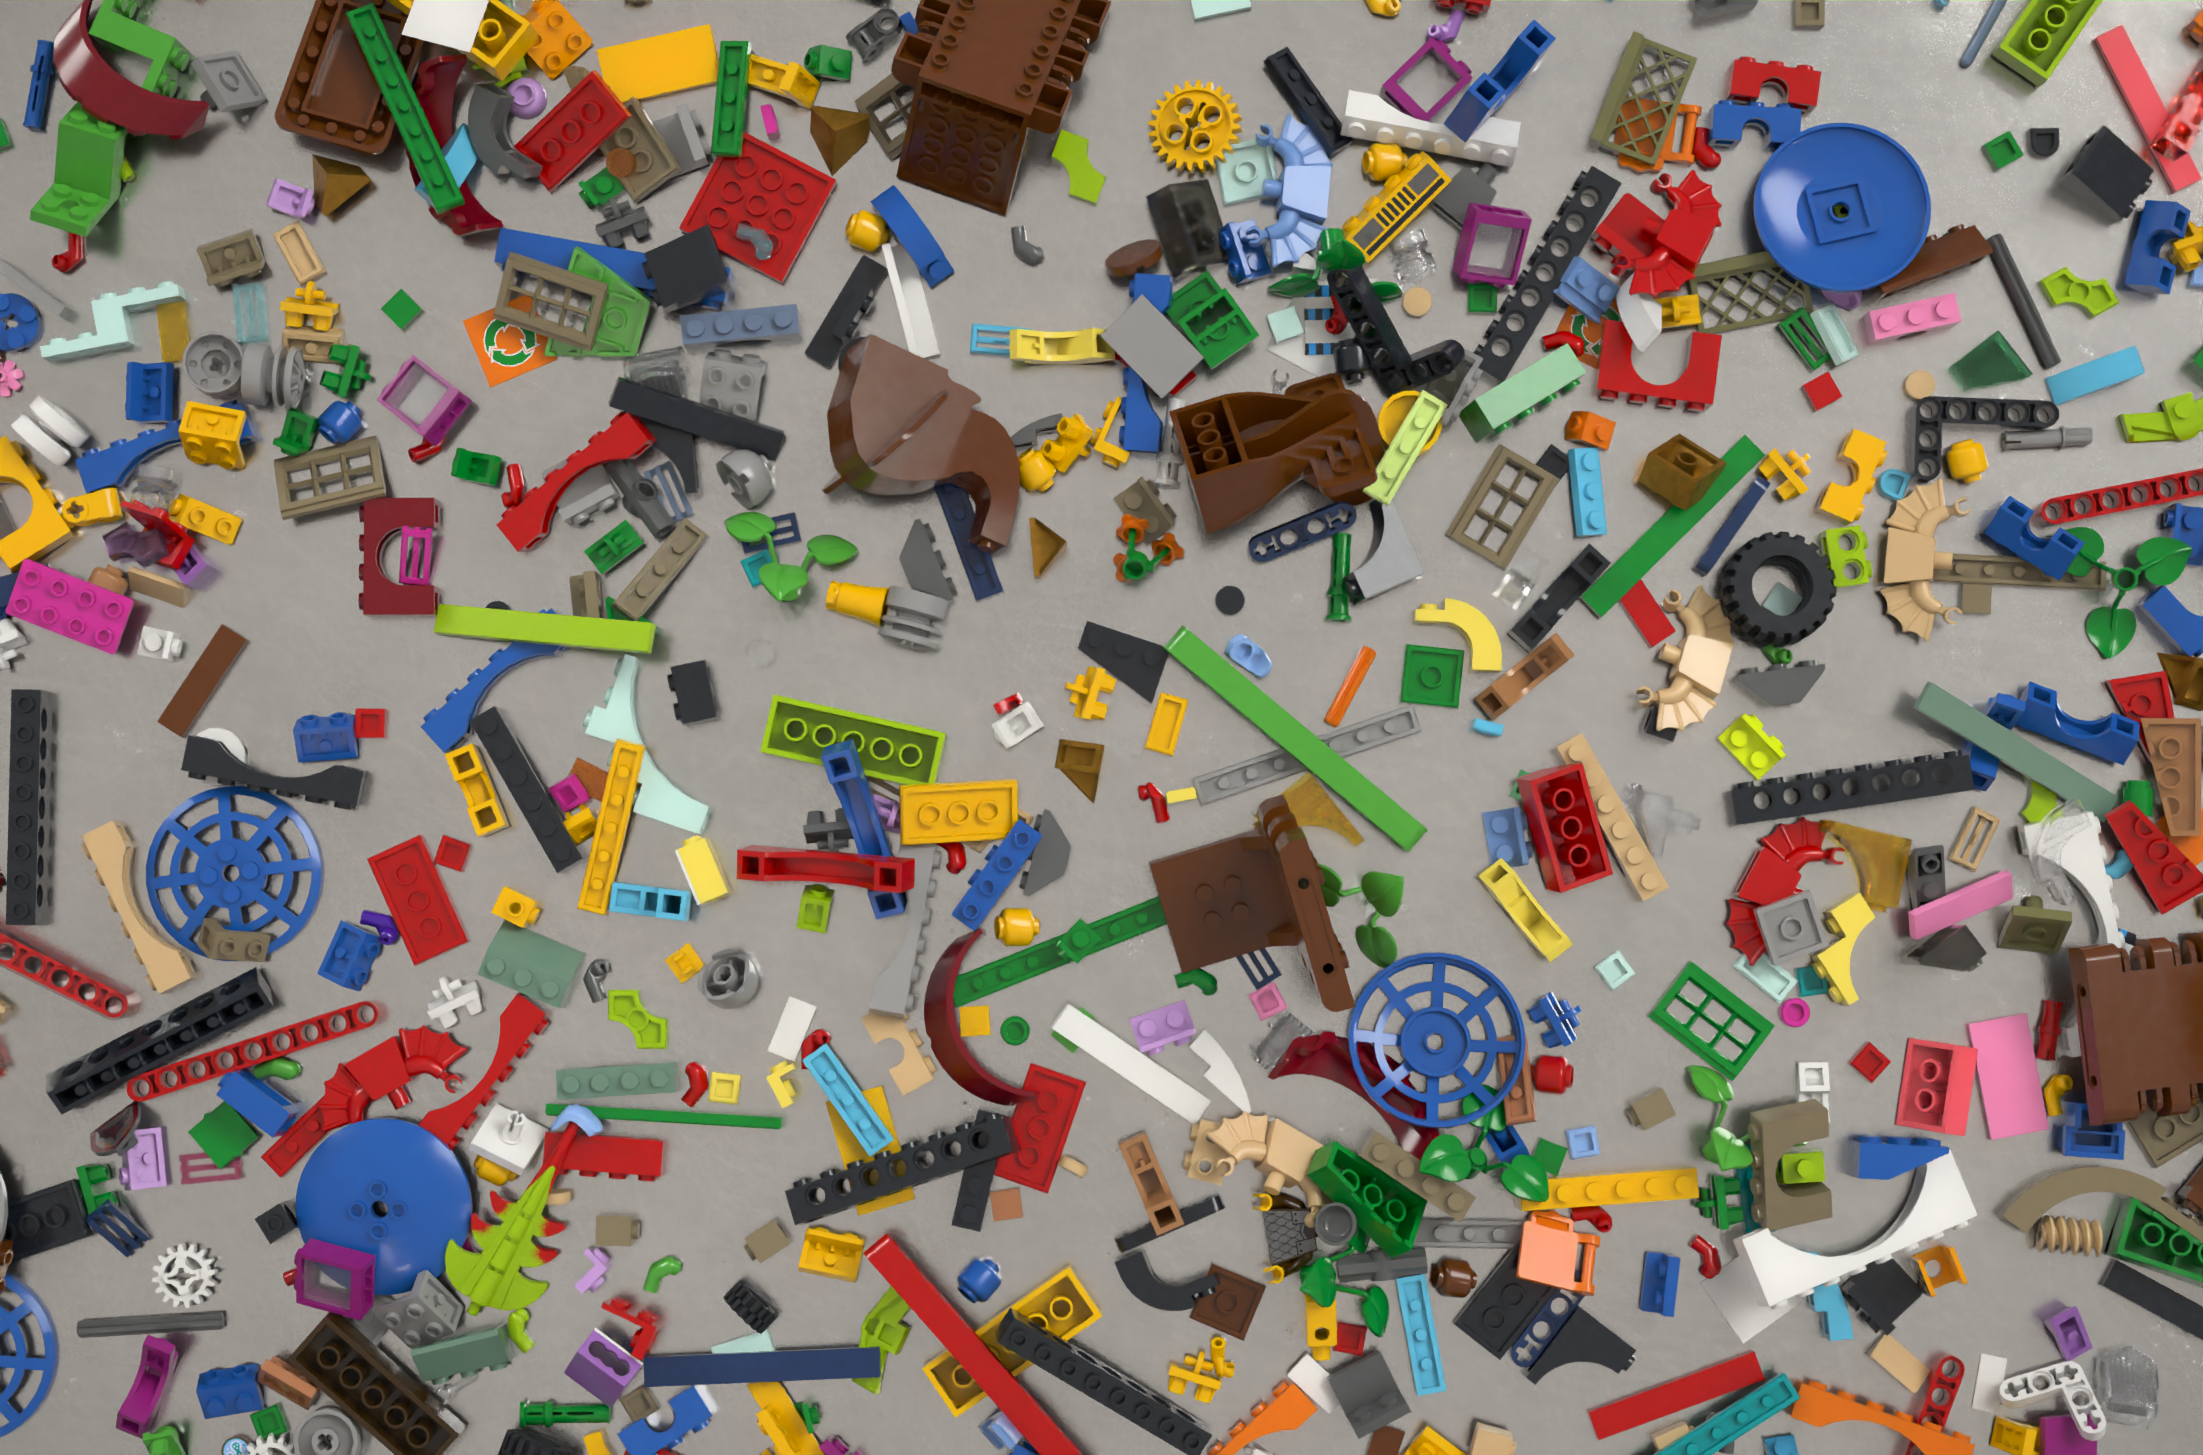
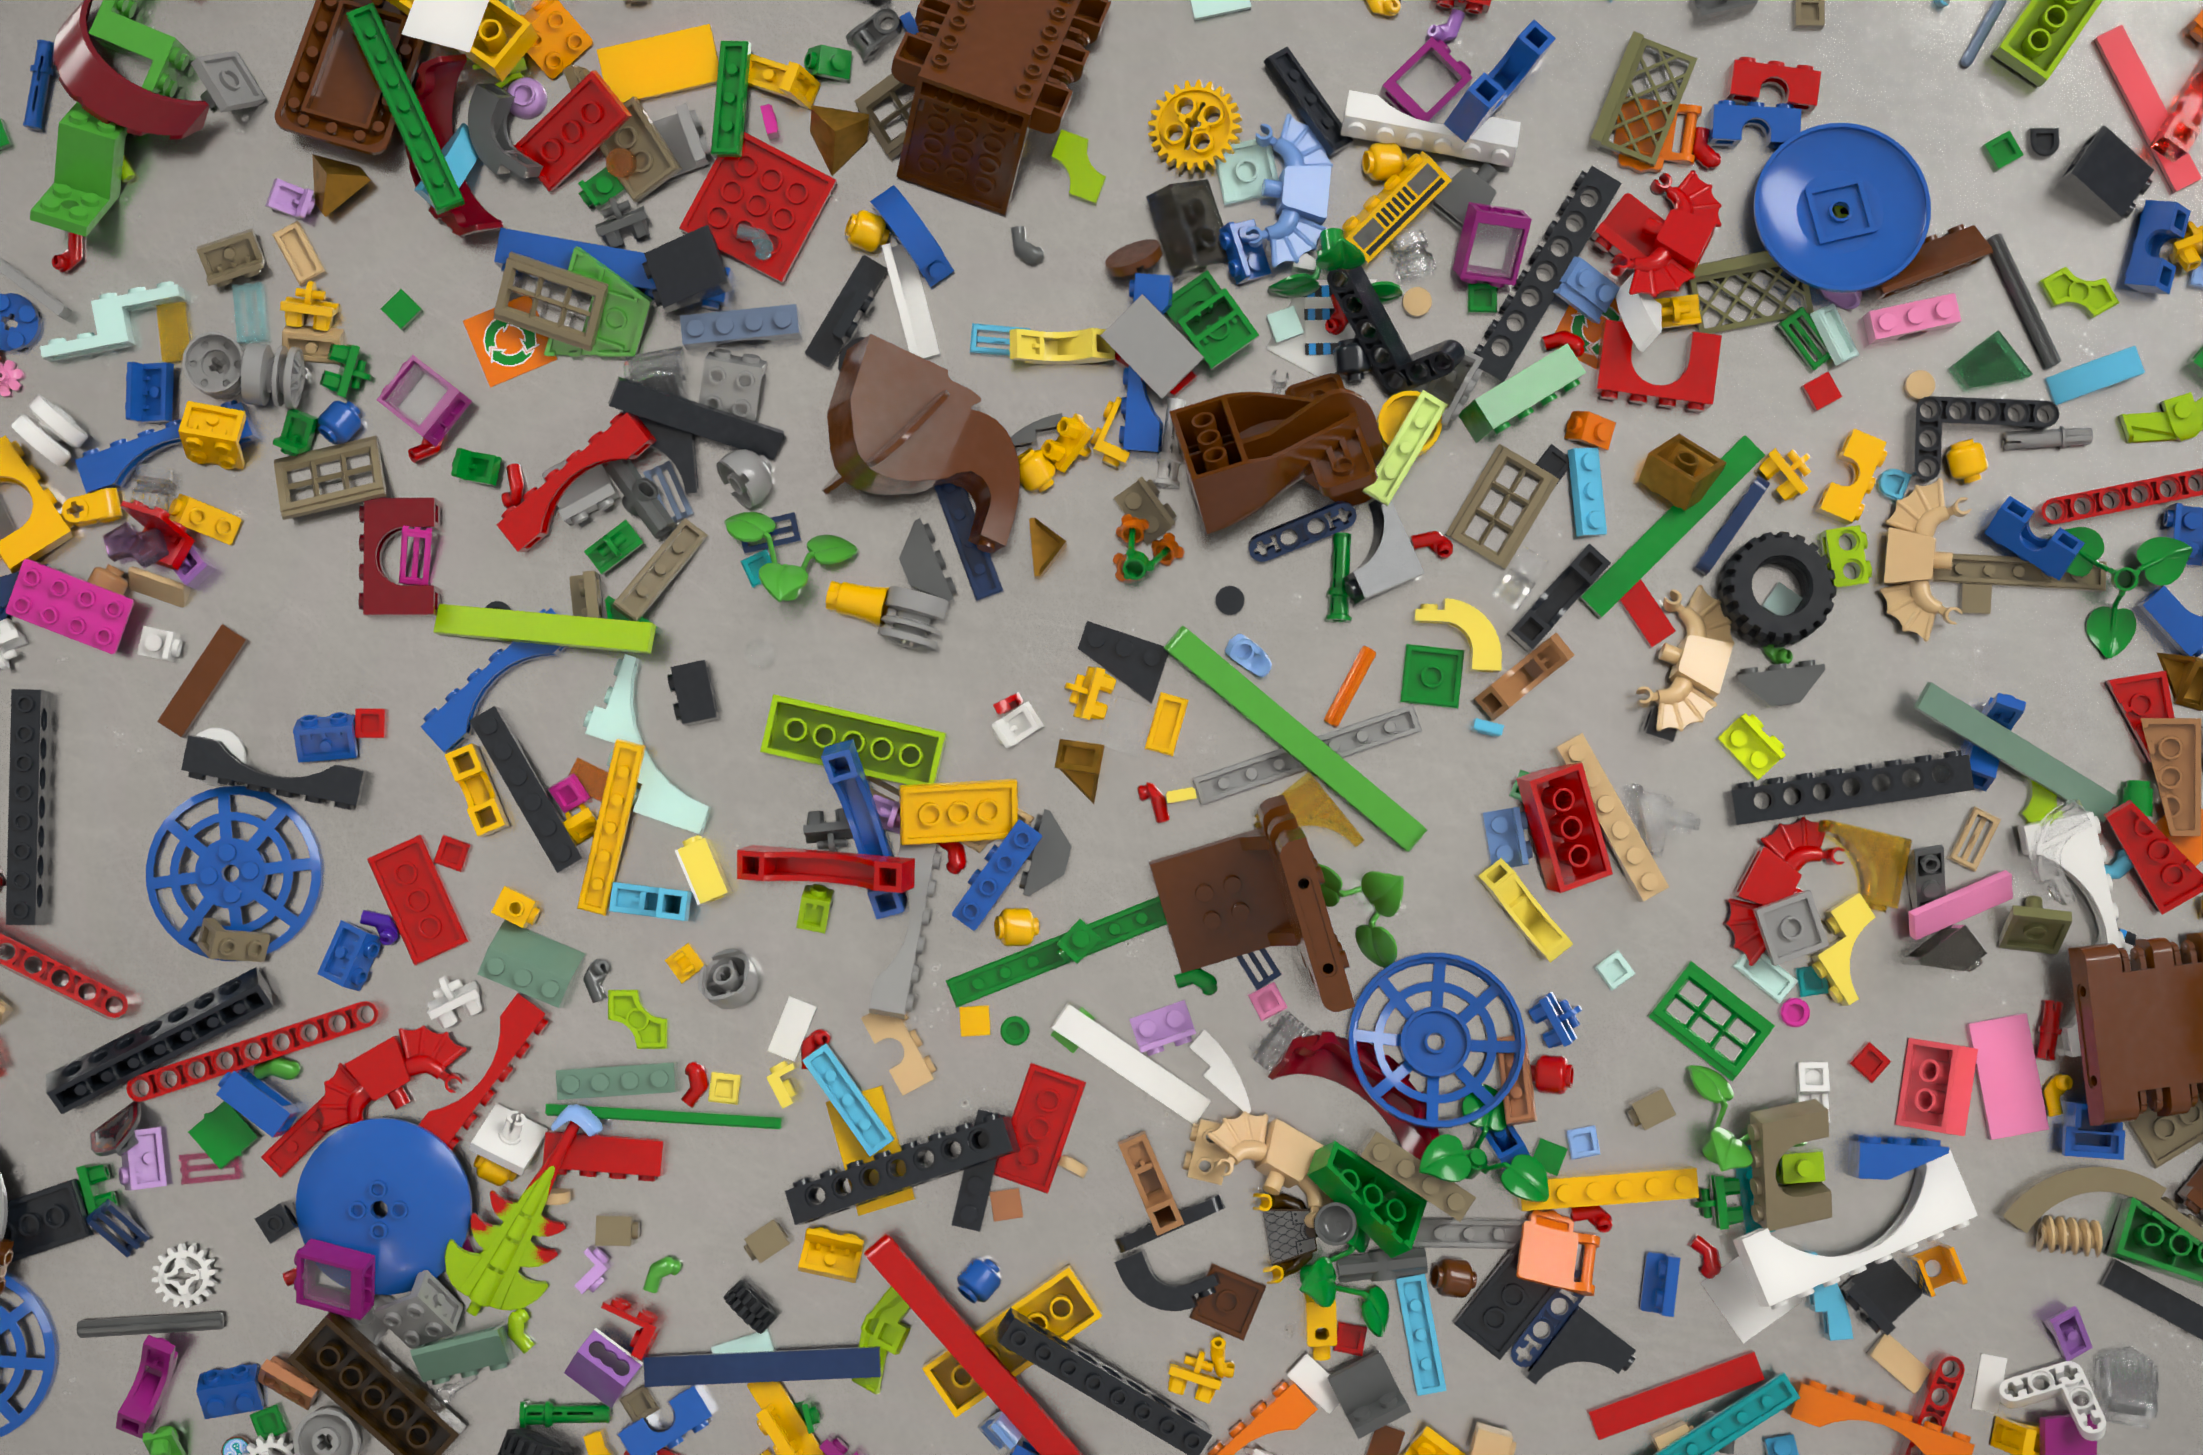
(111, 853): tan arch -> none
(945, 1036): dark red windscreen -> none
(1435, 541): none -> red arm
(2106, 737): blue arch -> none

